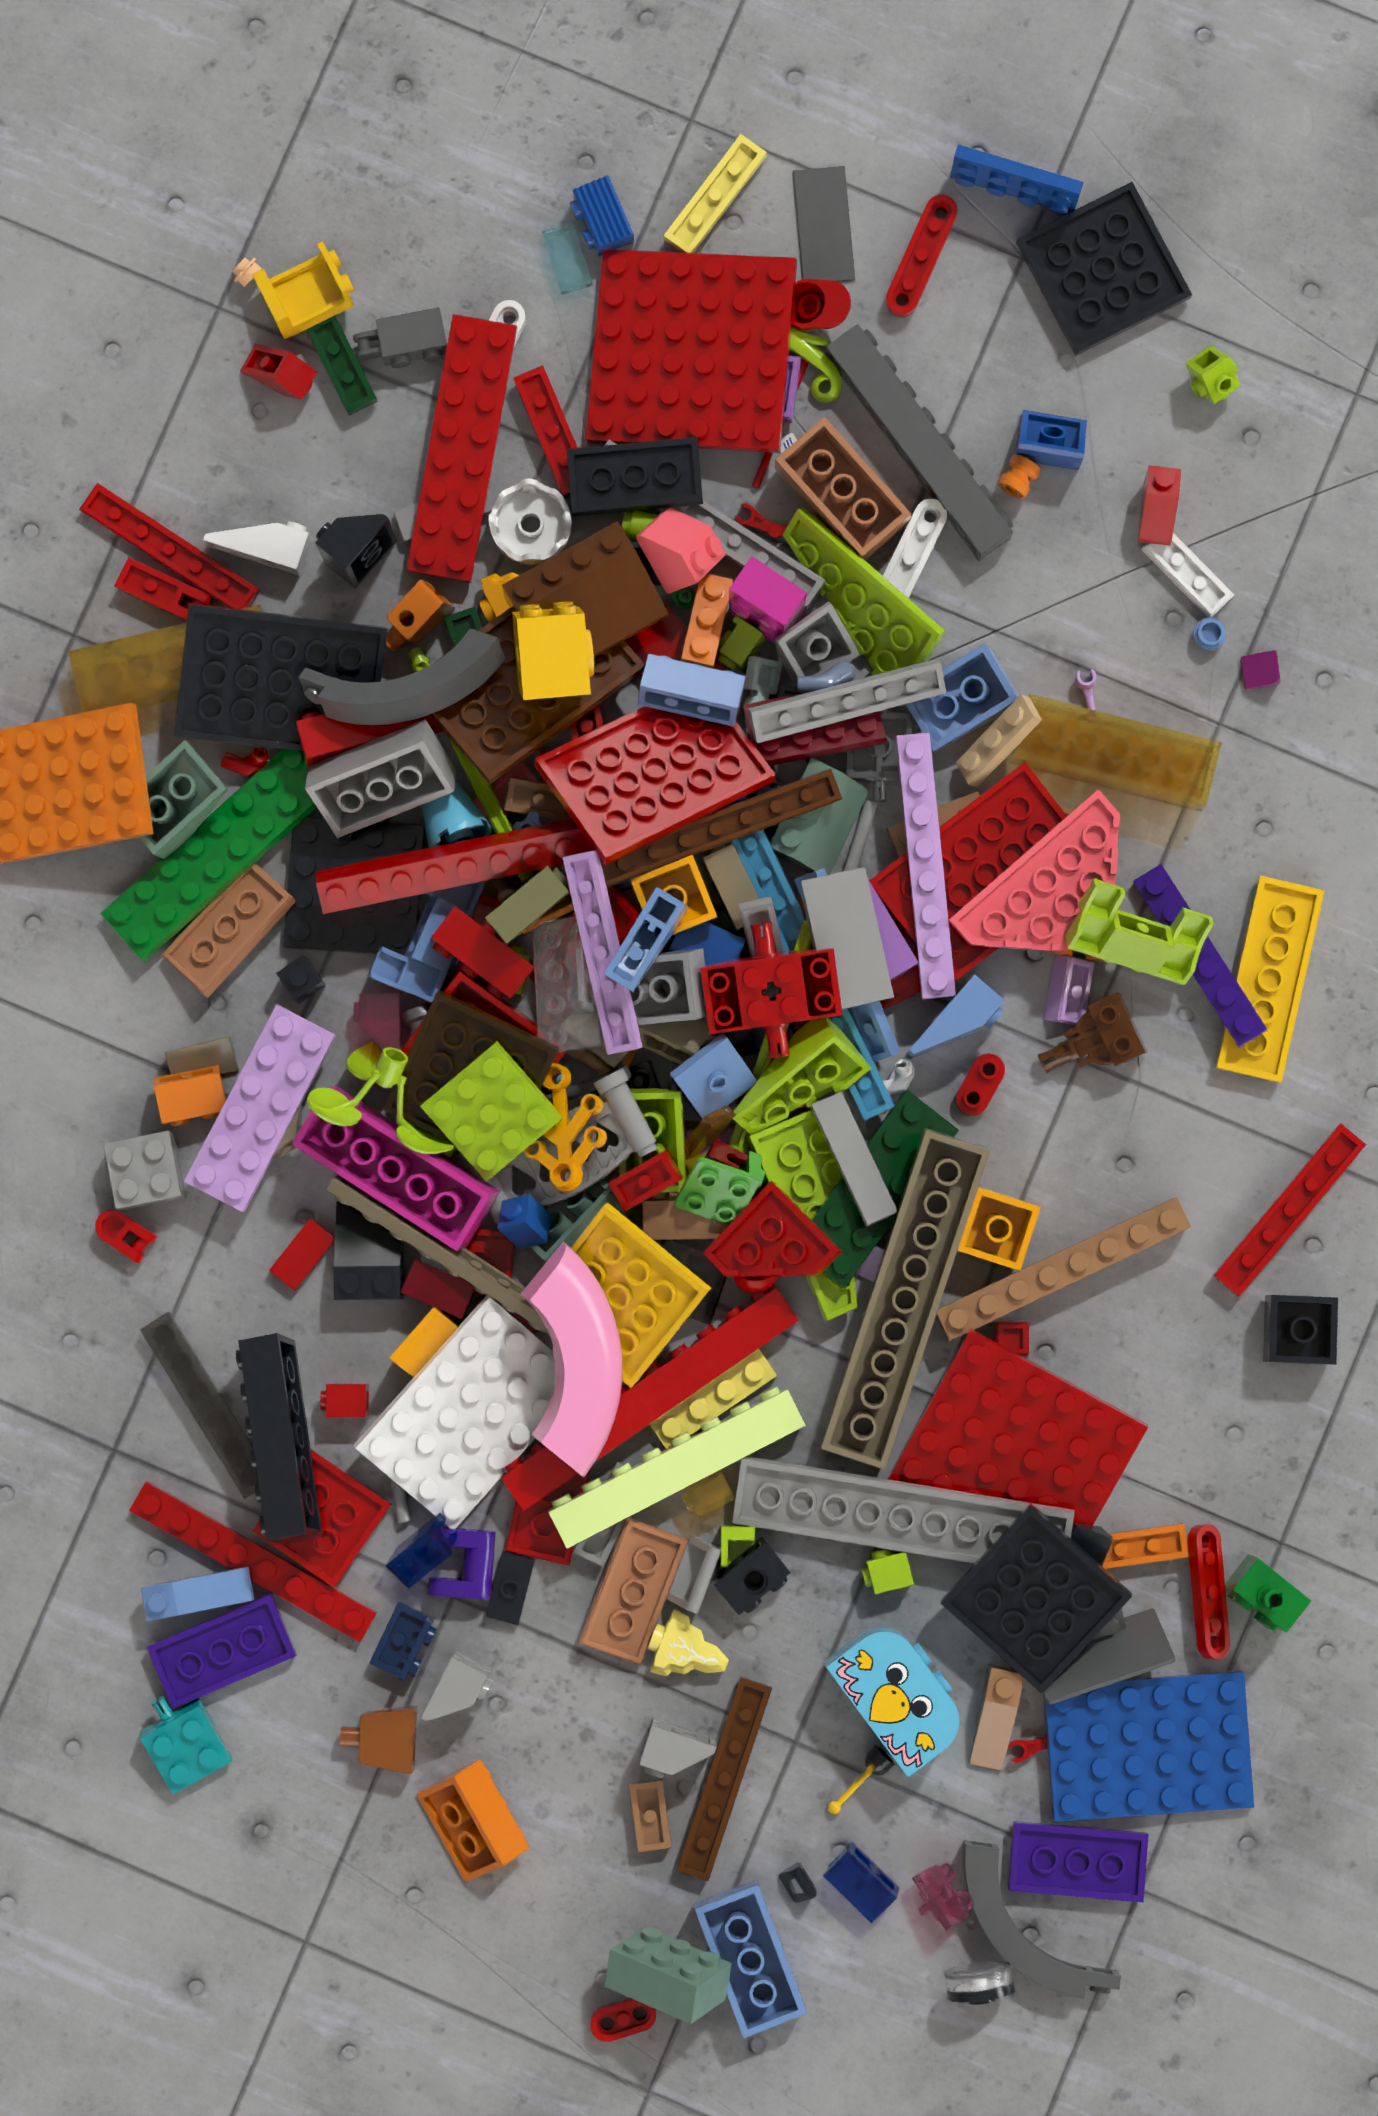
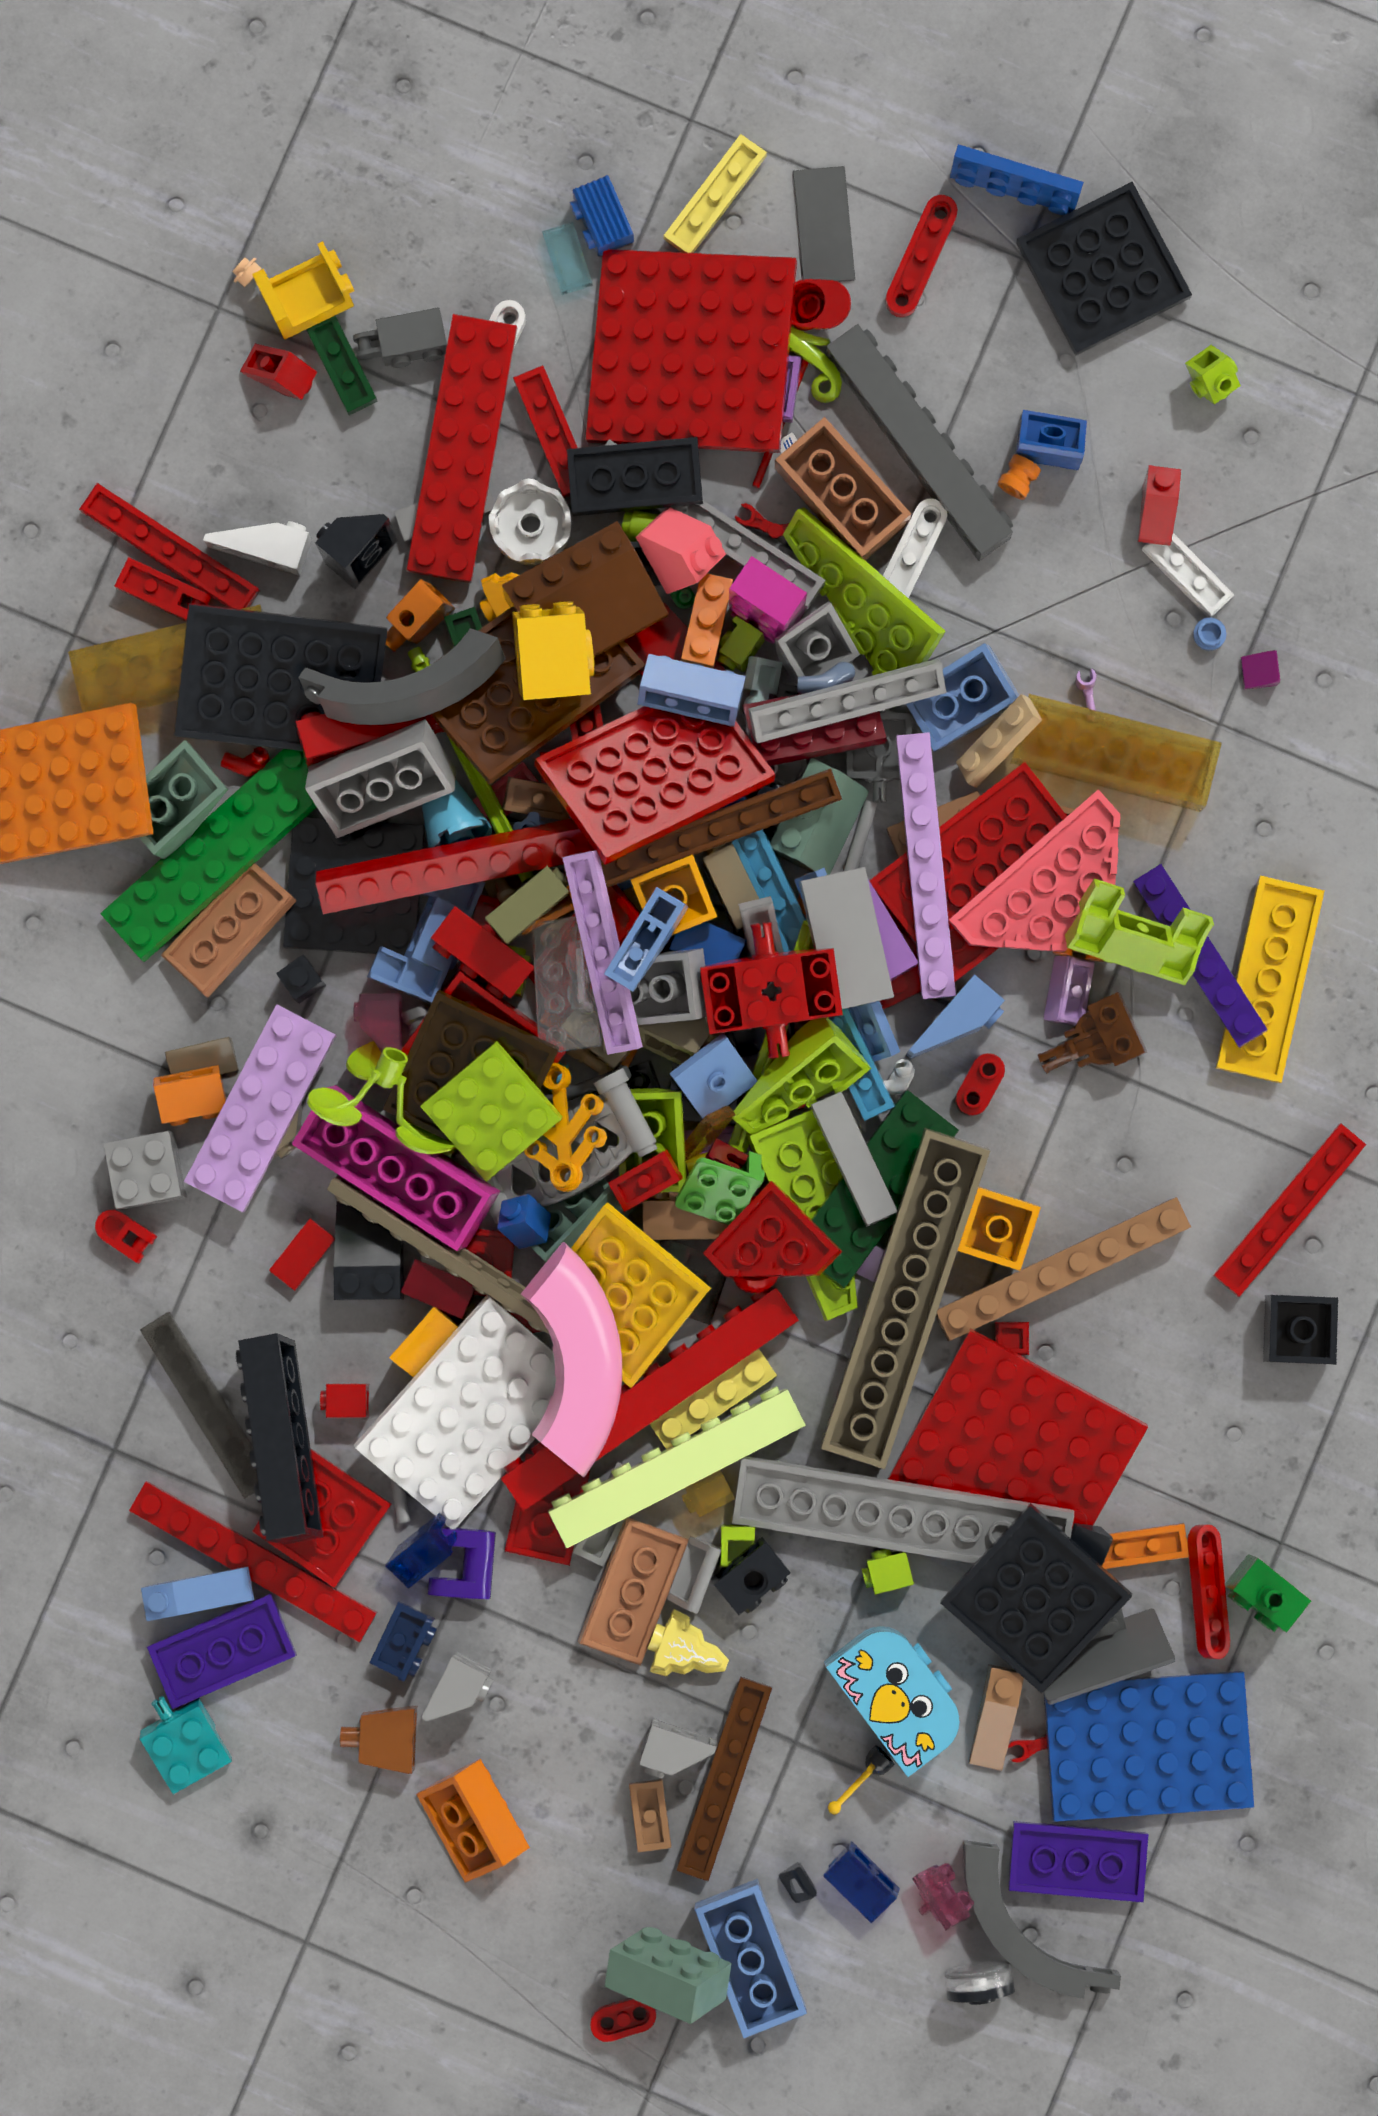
(510, 1587): black plate -> none

